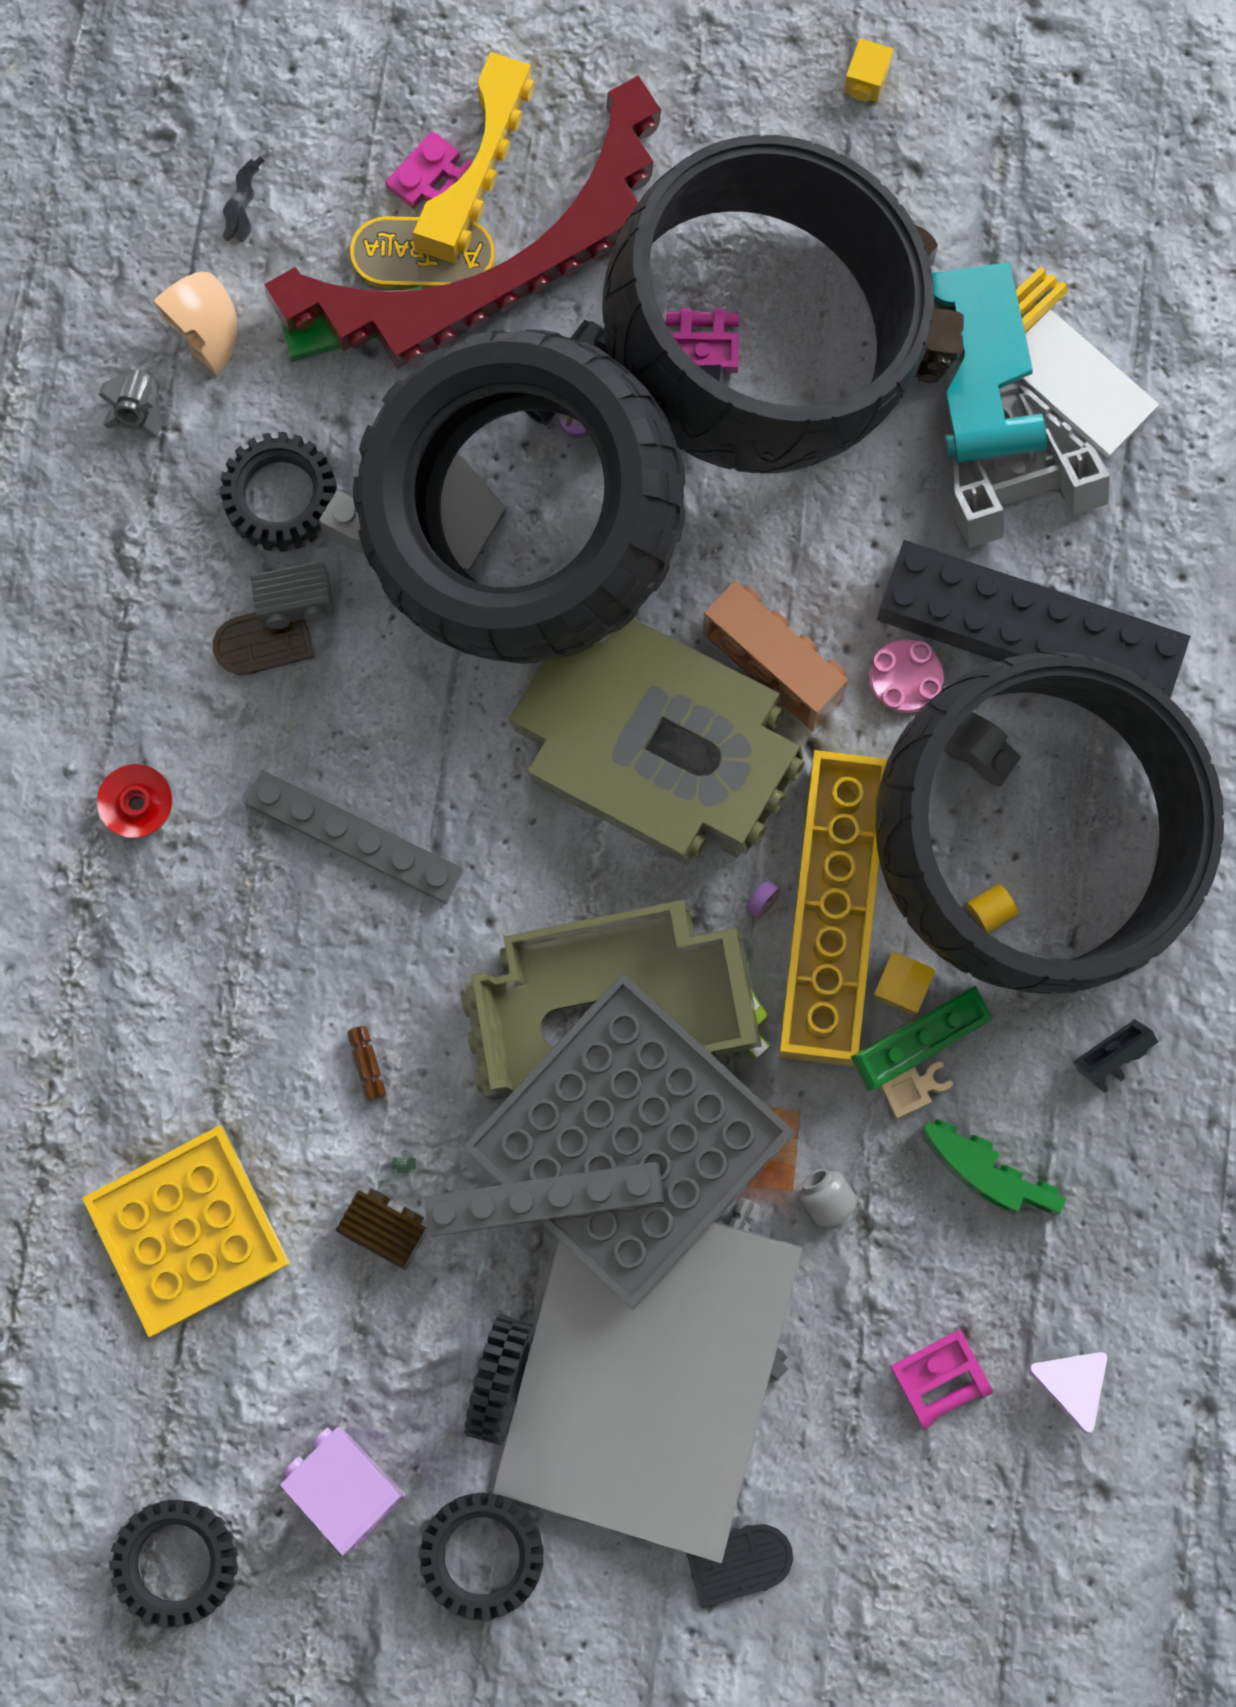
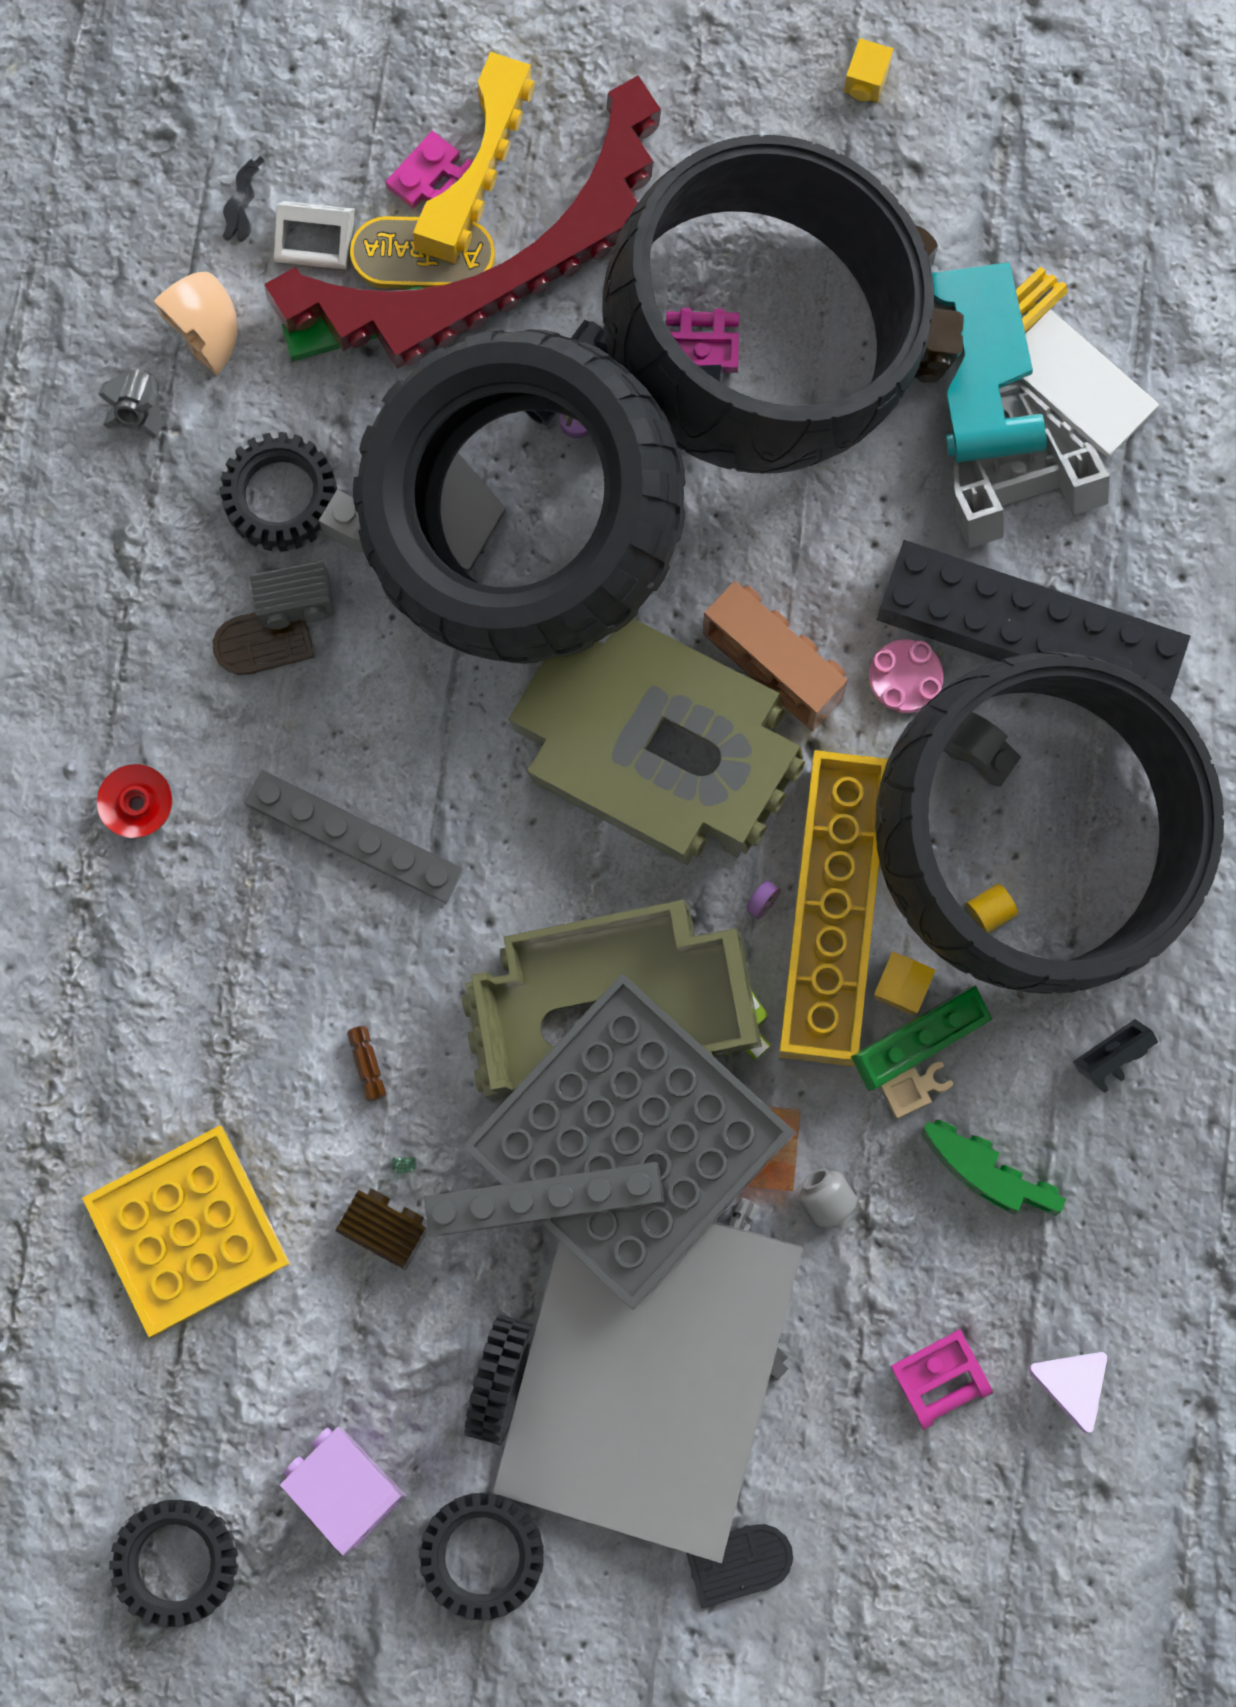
(313, 214): none -> white tile

